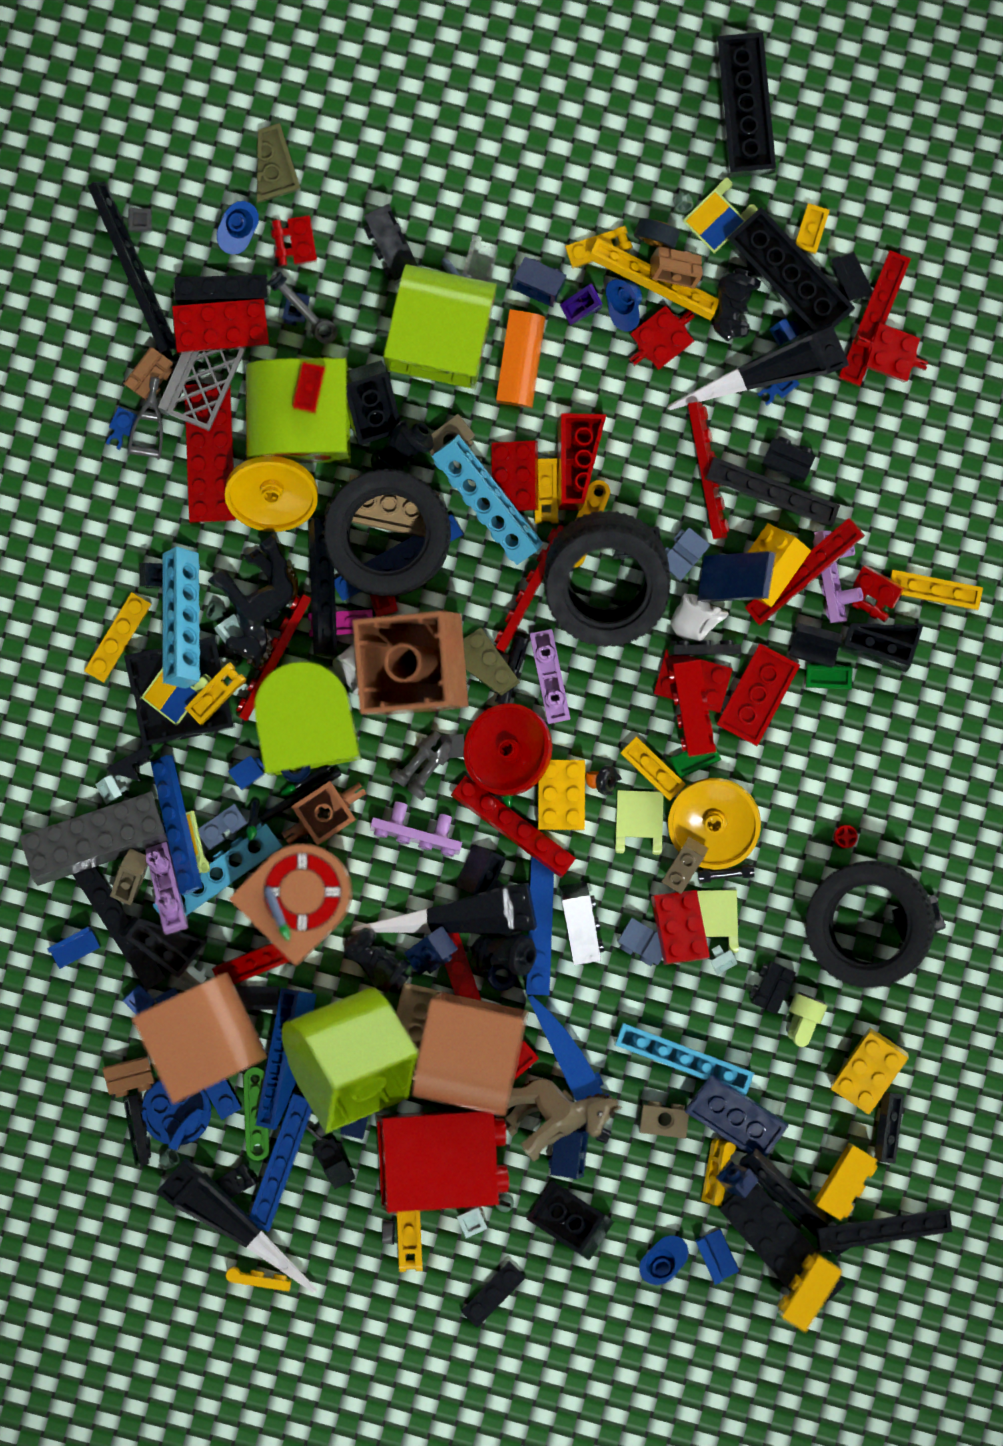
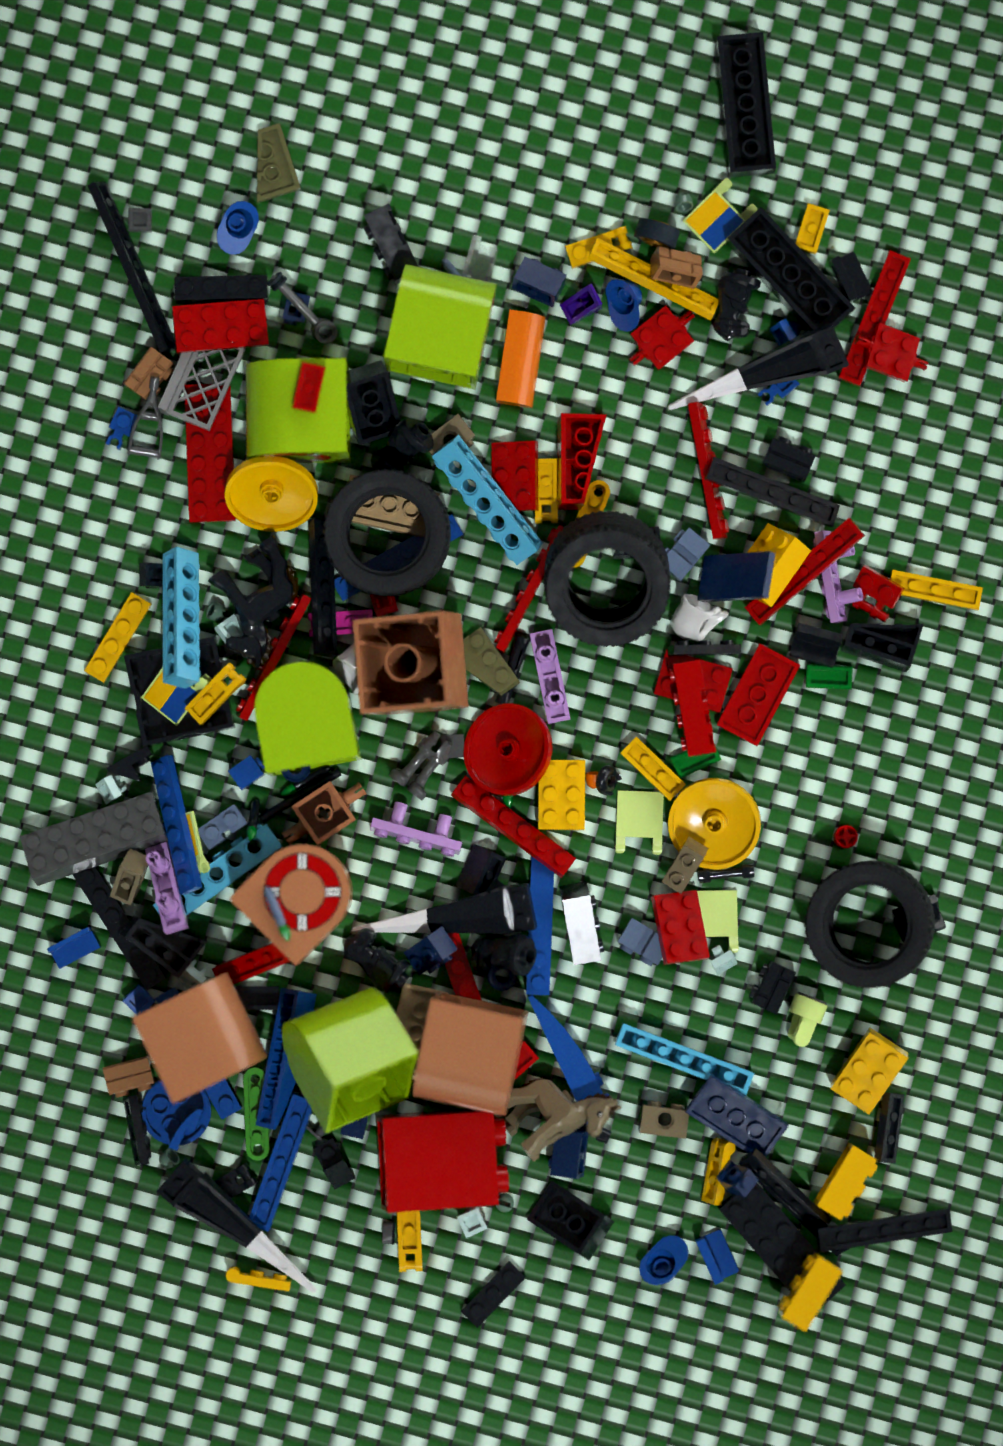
(301, 239): red plate -> none

